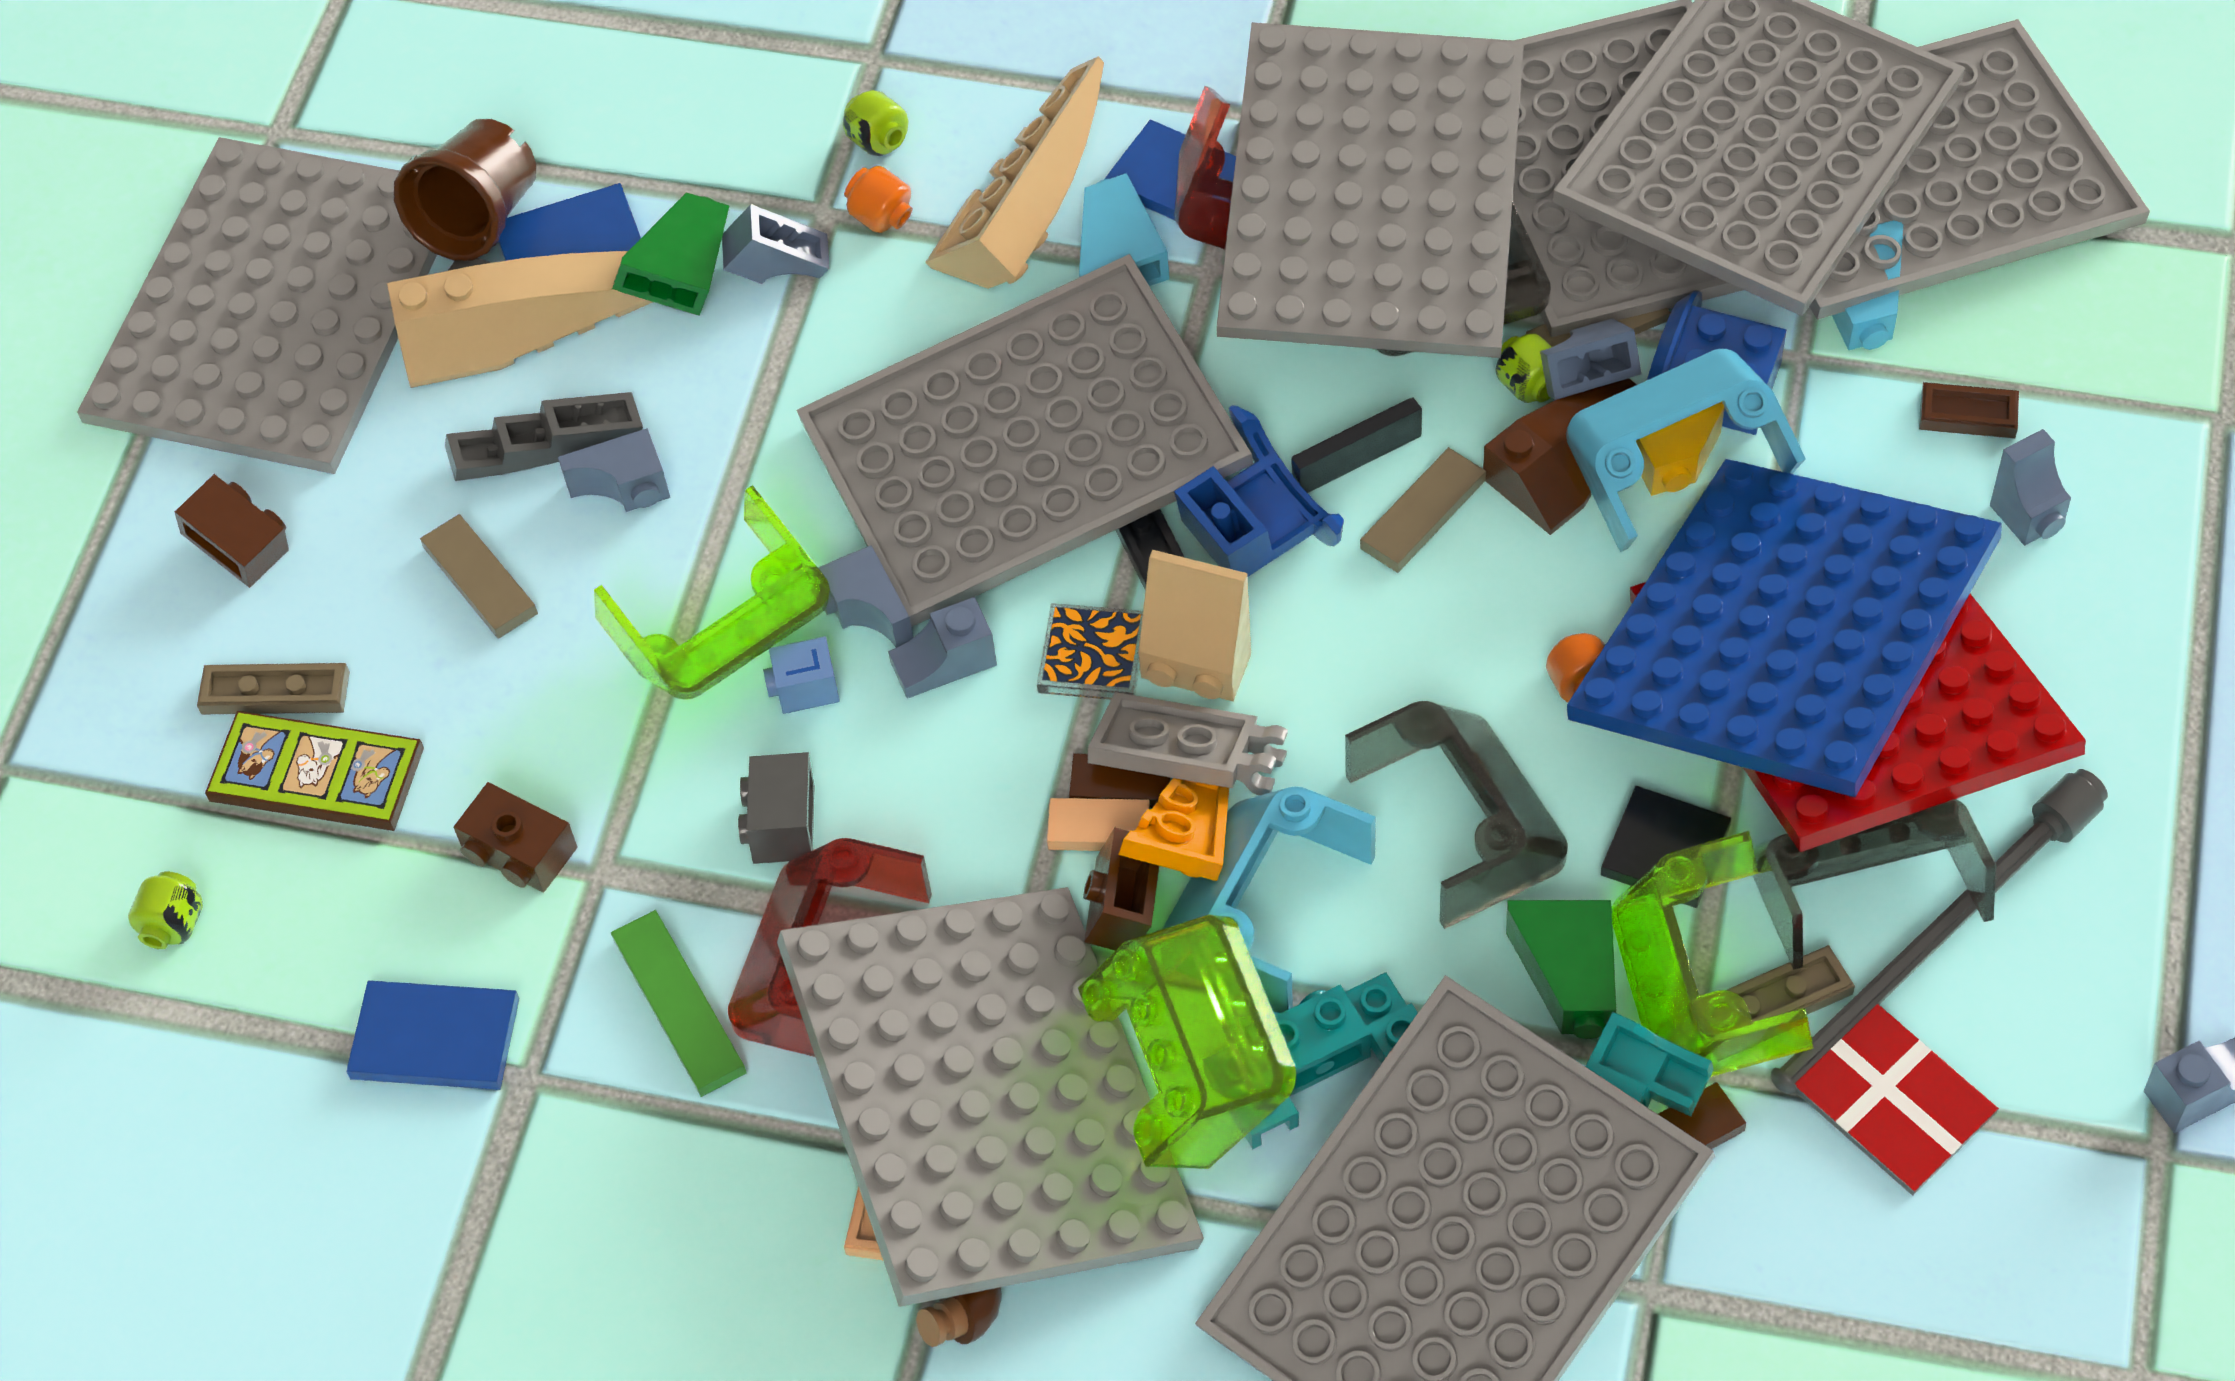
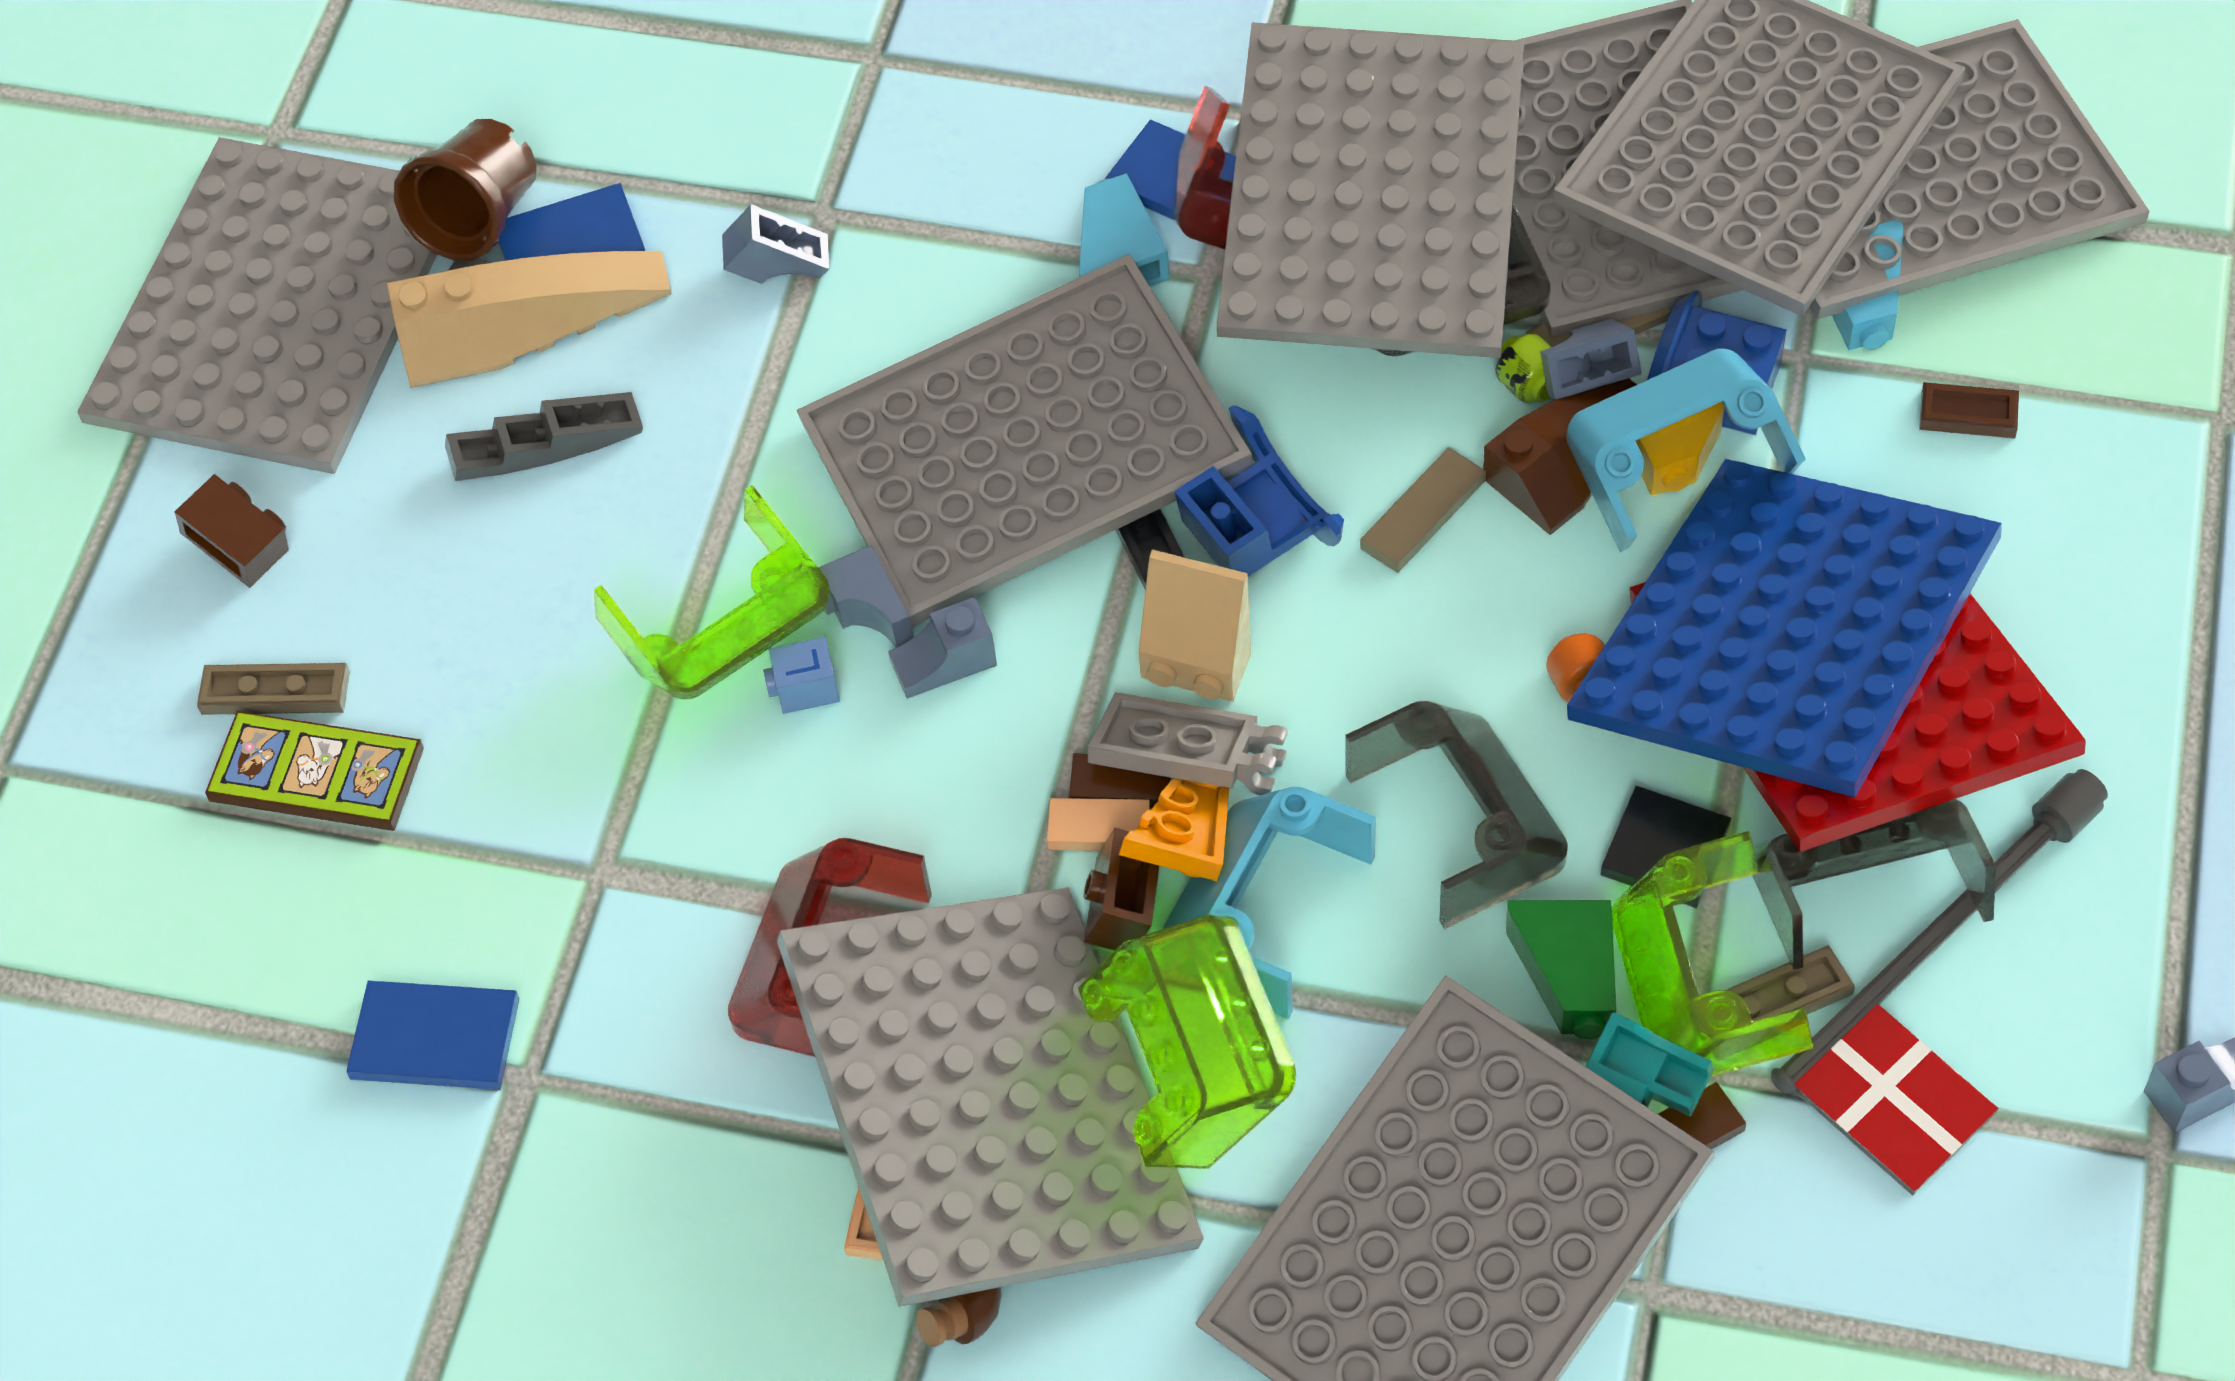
(165, 910): lime head -> none
(479, 576): dark tan tile -> none
(515, 838): reddish brown brick -> none
(617, 469): sand blue arch -> none
(676, 255): green slope -> none
(678, 1003): bright green tile -> none
(778, 807): dark grey brick -> none
(875, 123): lime head -> none
(878, 199): orange head -> none
(1011, 216): tan wedge -> none
(1090, 651): tile -> none
(1334, 1033): teal bracket -> none
(1358, 445): black tile -> none
(2029, 489): sand blue arch -> none

